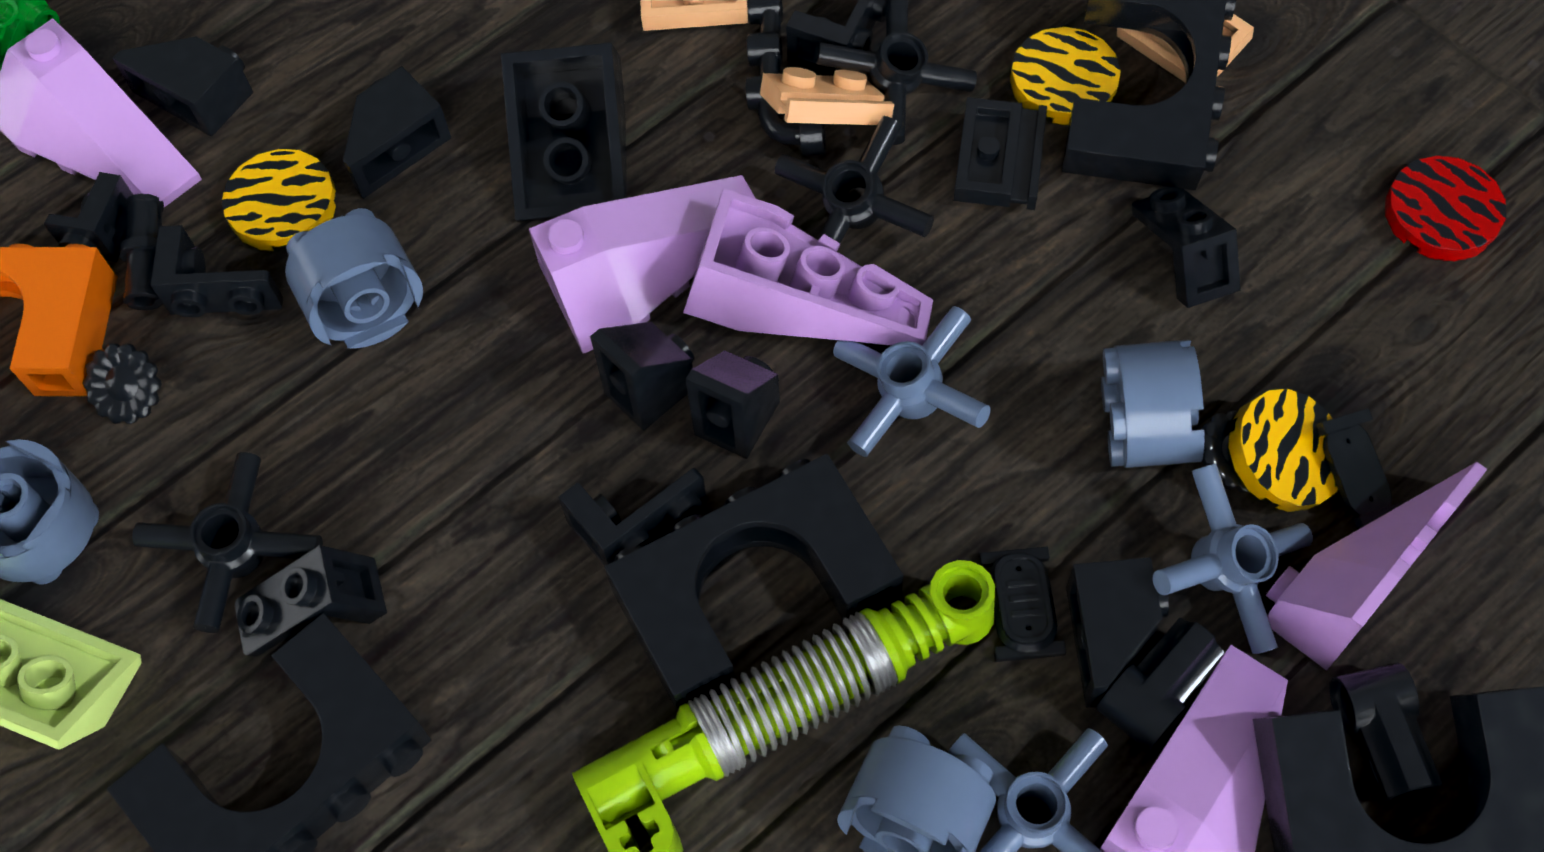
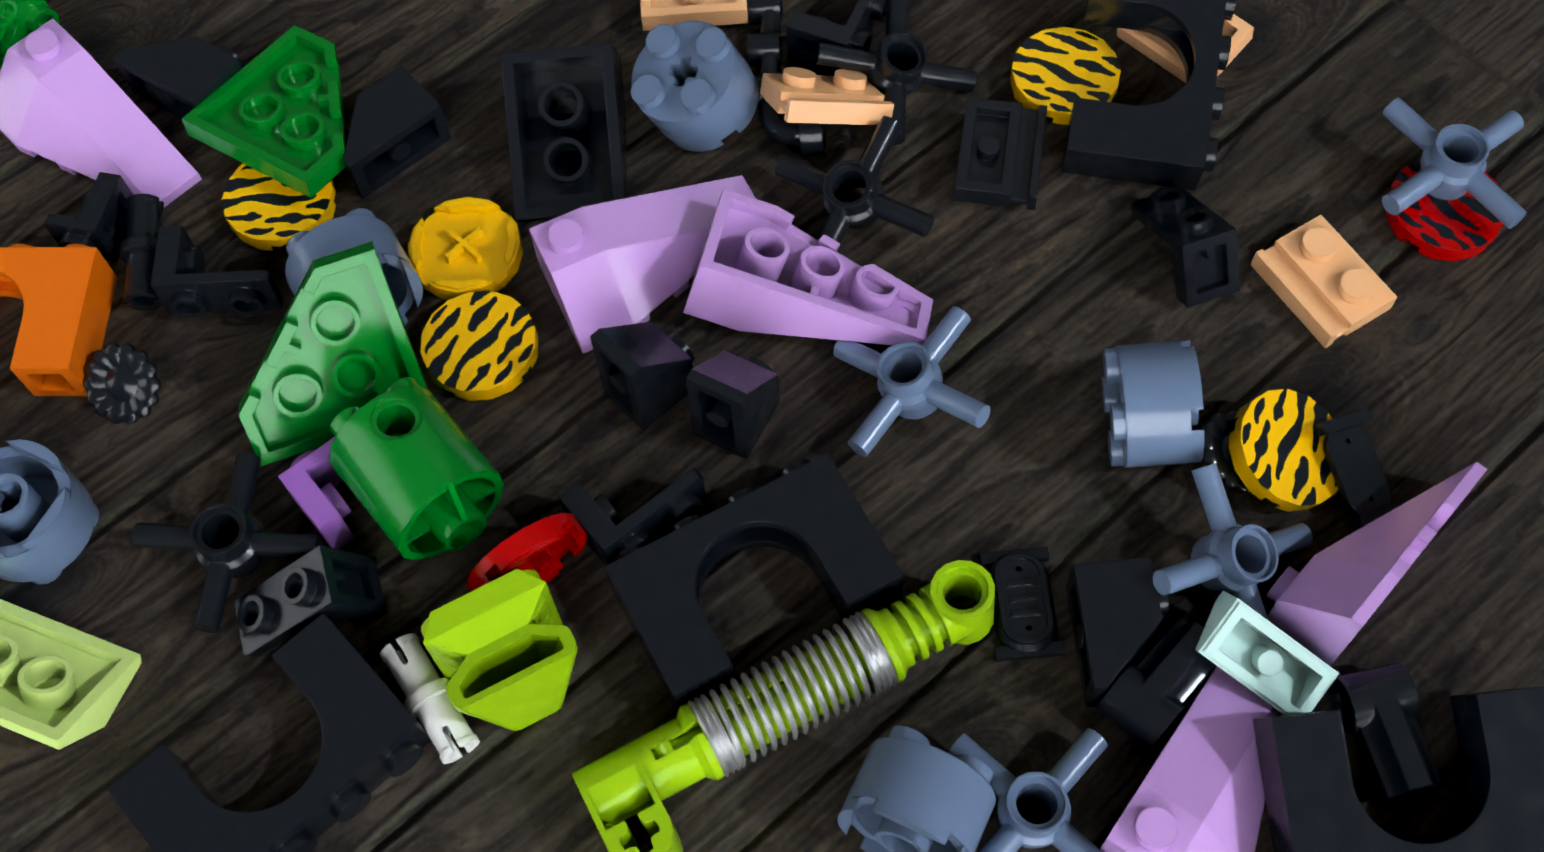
(280, 113): none -> green plate
(312, 486): none -> medium lavender bracket
(330, 353): none -> green plate
(415, 471): none -> green cylinder
(428, 698): none -> white pin
(465, 248): none -> yellow tile
(479, 345): none -> yellow tile
(503, 651): none -> lime piece
(532, 548): none -> red tile
(694, 85): none -> sand blue brick
(1263, 657): none -> light aqua slope
(1323, 281): none -> light nougat plate
(1453, 162): none -> sand blue bar

